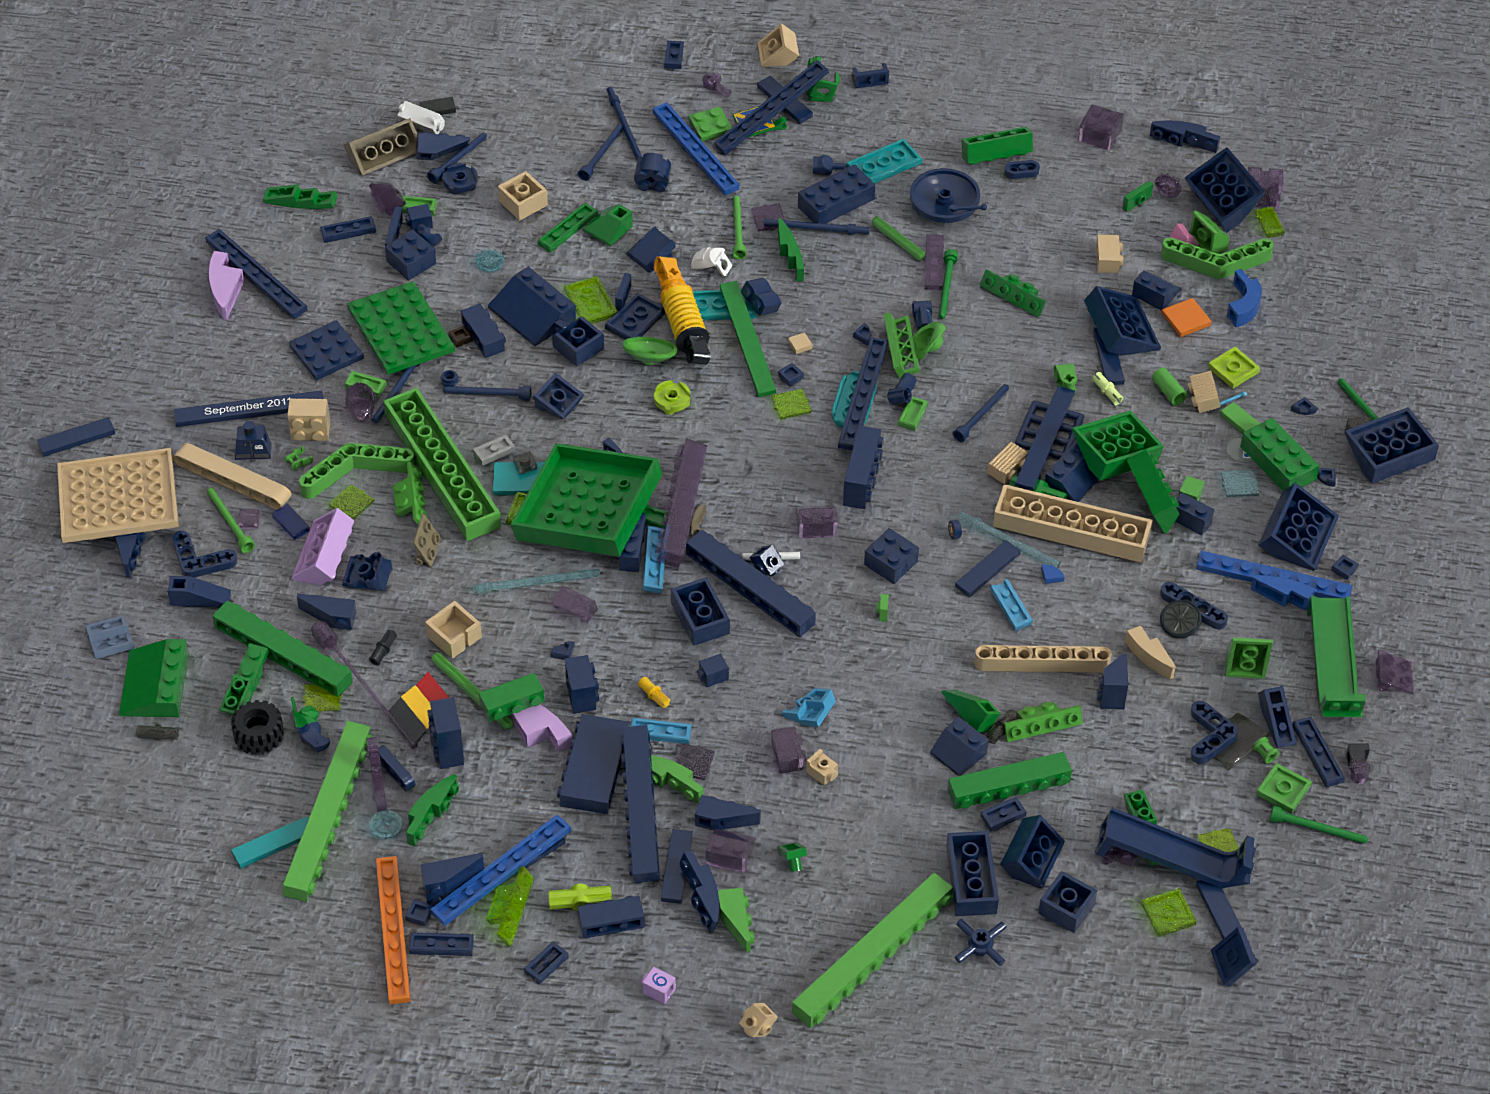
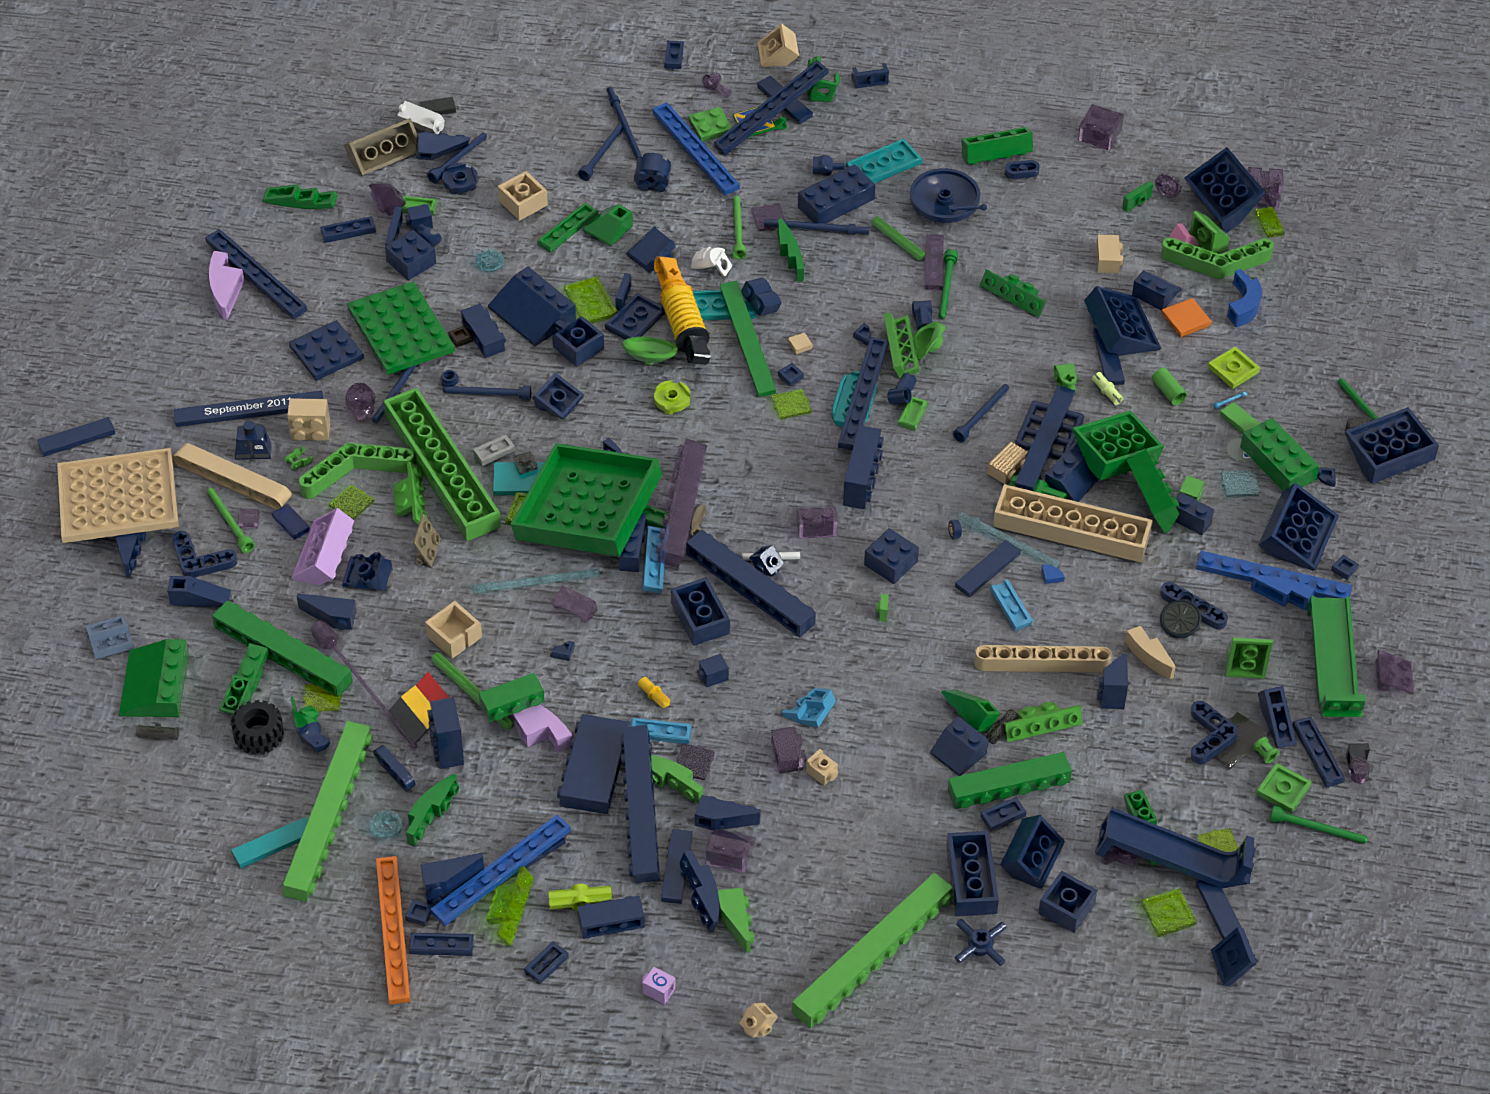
(376, 384): bright green plate -> none
(376, 772): clear purple beam -> none
(383, 647): black axle -> none
(581, 684): dark blue brick -> none
(792, 853): green tile -> none
(1185, 132): dark blue slope -> none
(1204, 392): tan brick -> none
(1304, 407): dark blue tile -> none

